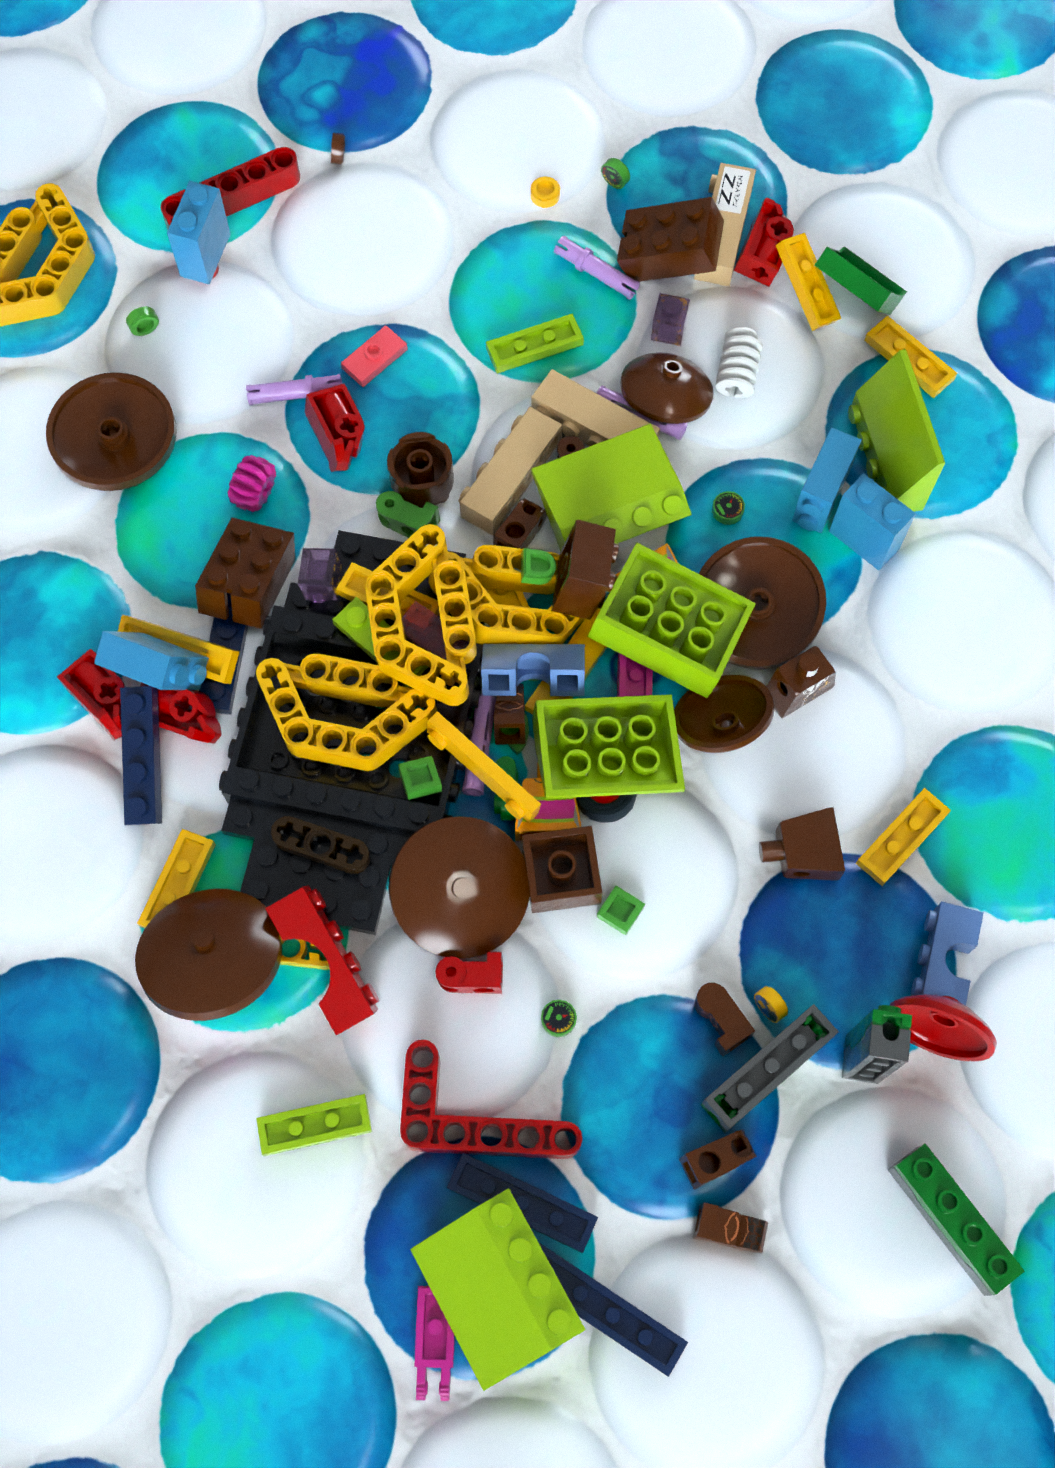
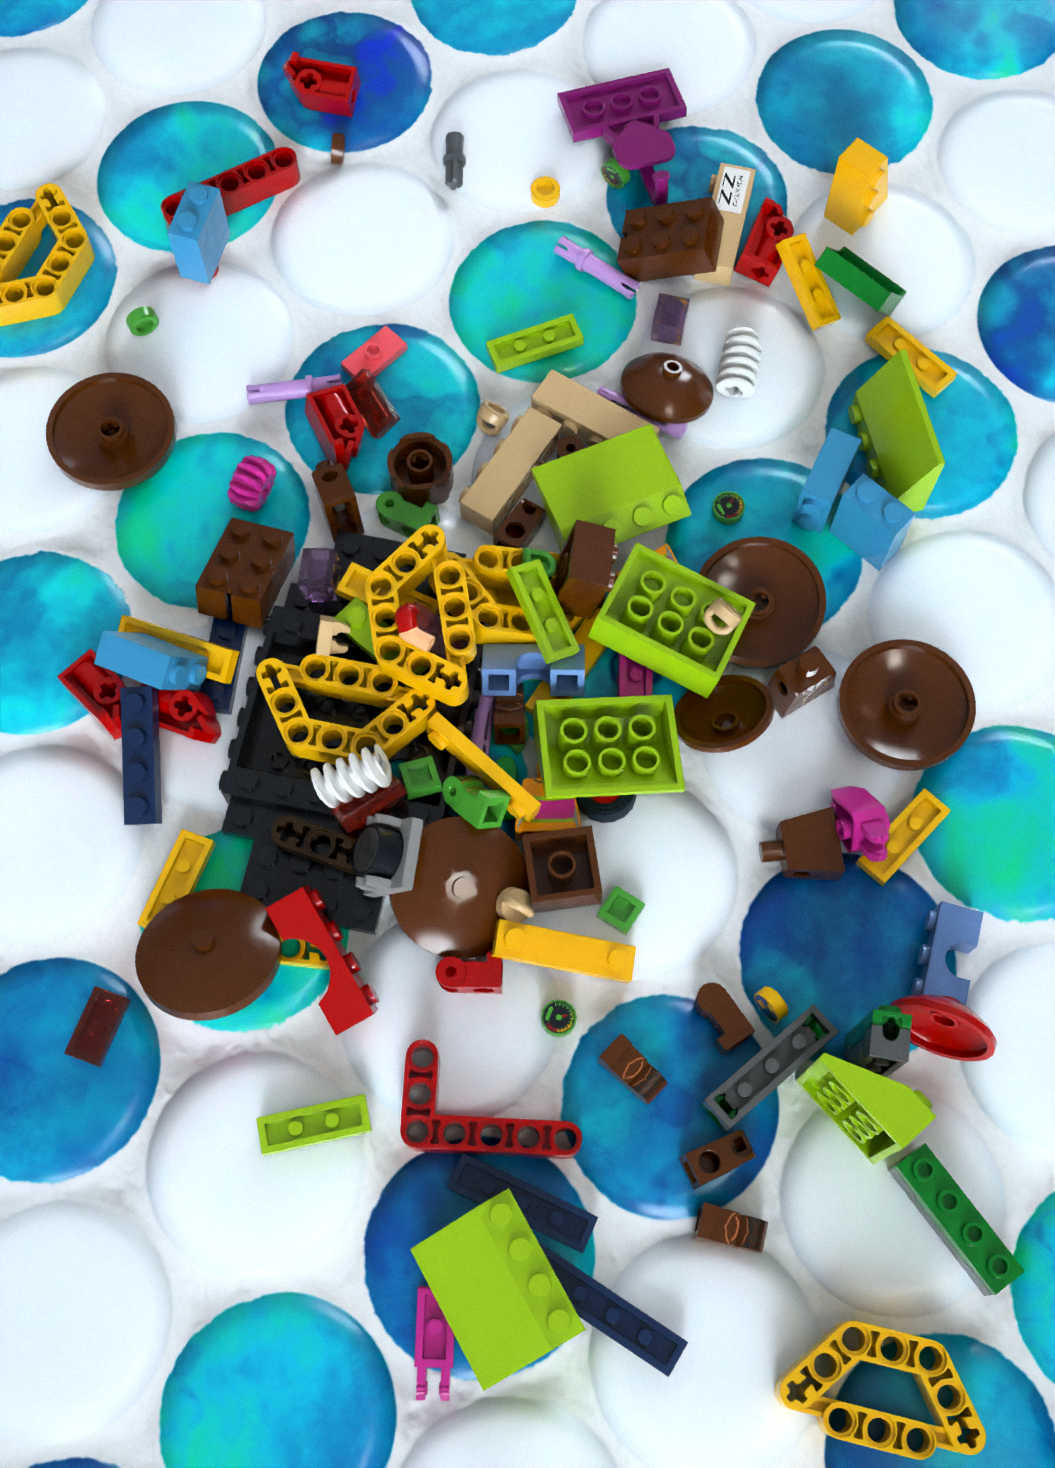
(97, 1026): none -> clear red plate
(323, 84): none -> red piece
(327, 628): none -> tan tile
(334, 489): none -> reddish brown torso
(352, 779): none -> white piece
(355, 813): none -> clear red plate
(372, 403): none -> clear red plate
(387, 854): none -> piece
(408, 628): none -> arm
(454, 160): none -> dark grey axle
(474, 802): none -> bright green leg
(492, 414): none -> tan tile
(514, 905): none -> tan tile
(542, 611): none -> lime plate
(563, 951): none -> yellow plate
(629, 119): none -> magenta plate
(632, 1070): none -> reddish brown leg
(725, 612): none -> tan tile
(857, 187): none -> yellow wedge
(861, 822): none -> dark pink hinge
(867, 1107): none -> lime slope
(906, 705): none -> reddish brown dish
(929, 1382): none -> yellow piece

